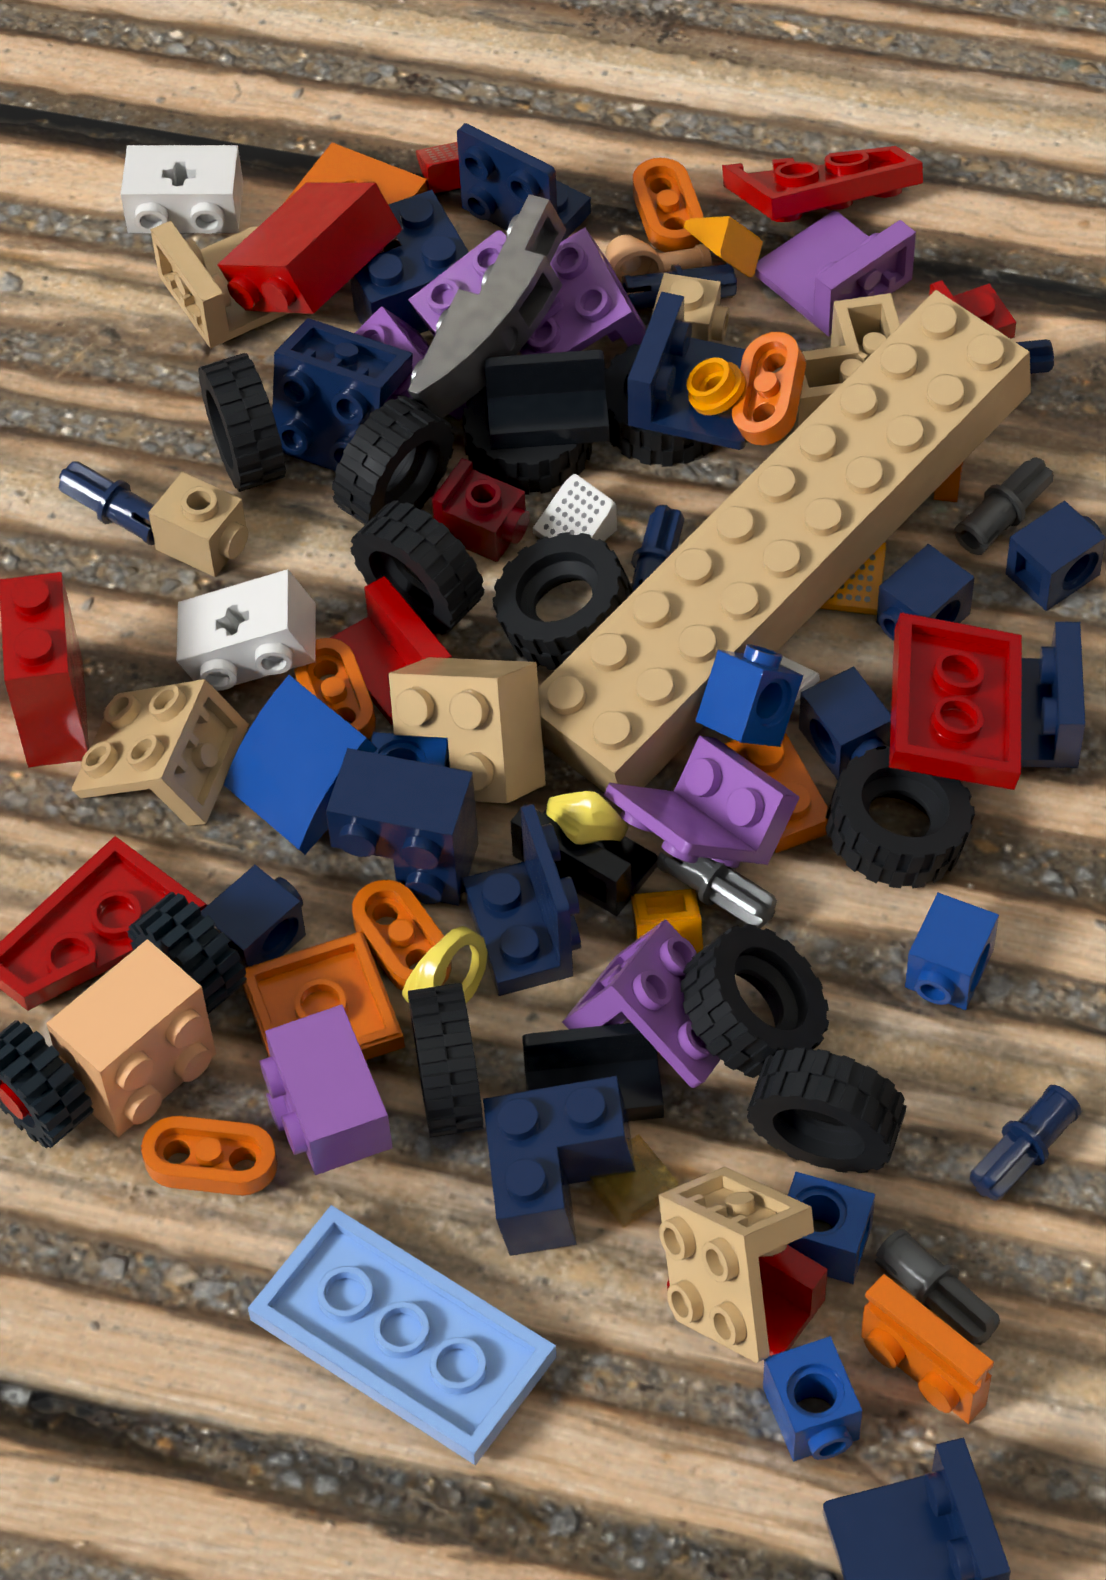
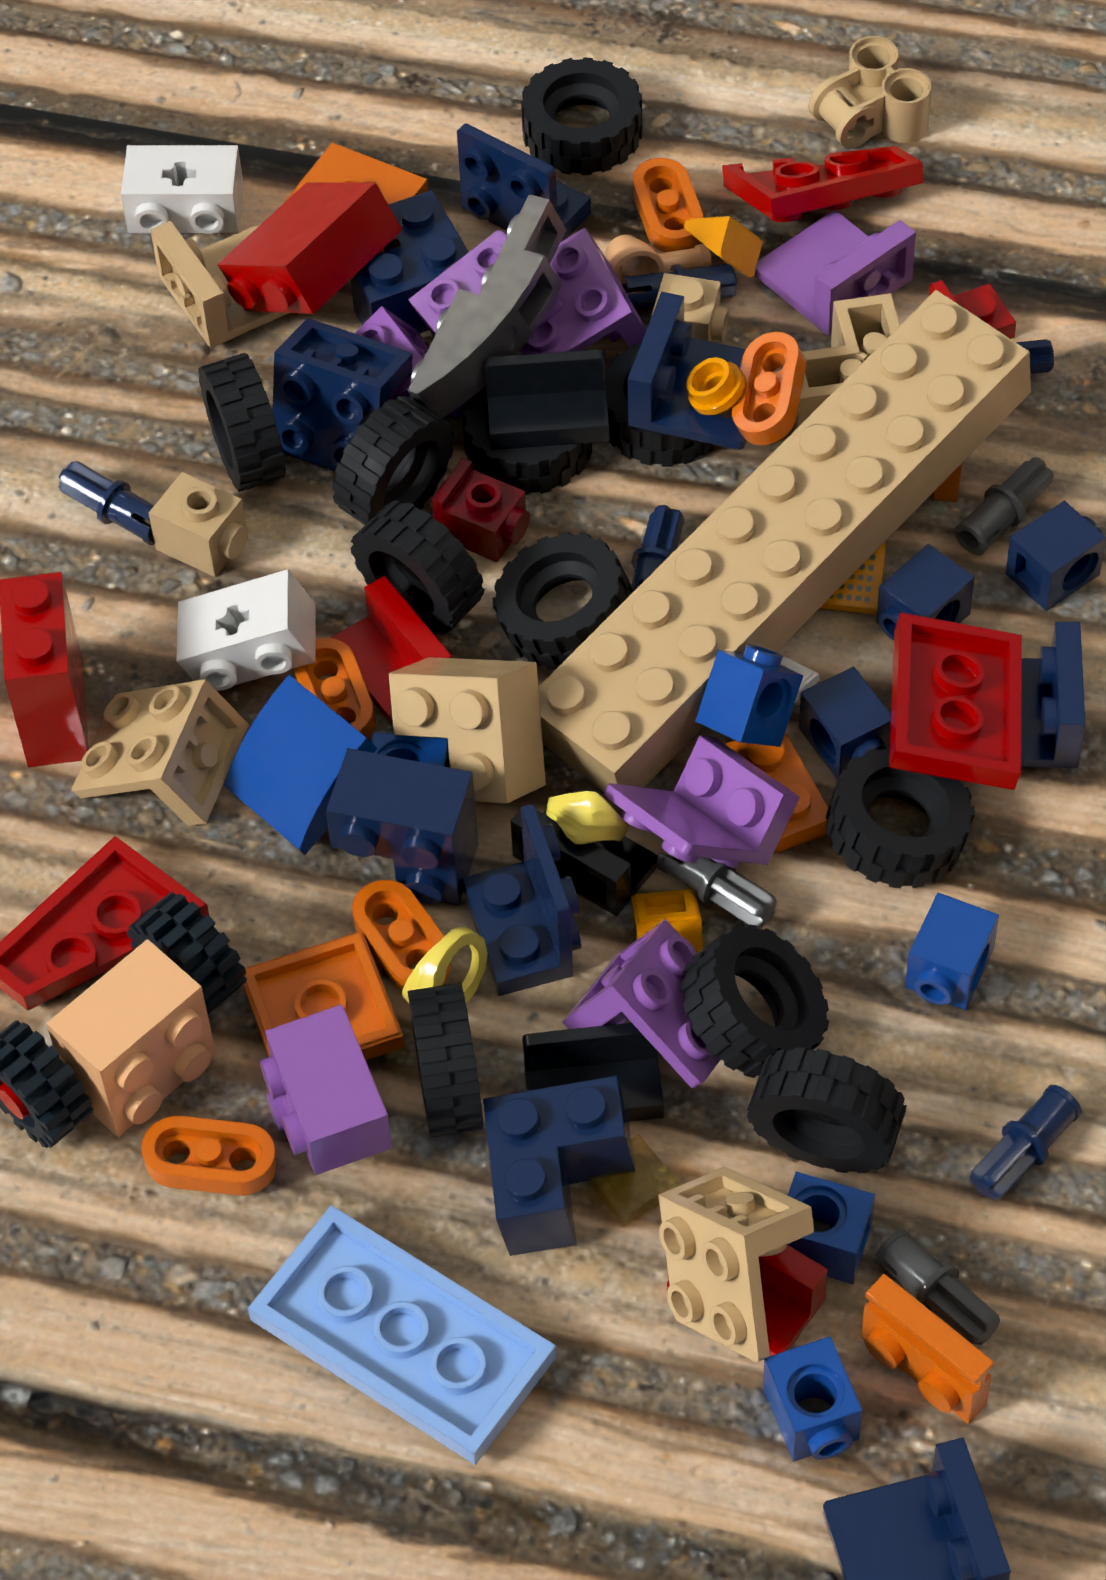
(258, 916): dark blue brick -> none
(440, 167): red slope -> none
(578, 510): white slope -> none
(582, 83): none -> black tyre
(874, 97): none -> tan piece

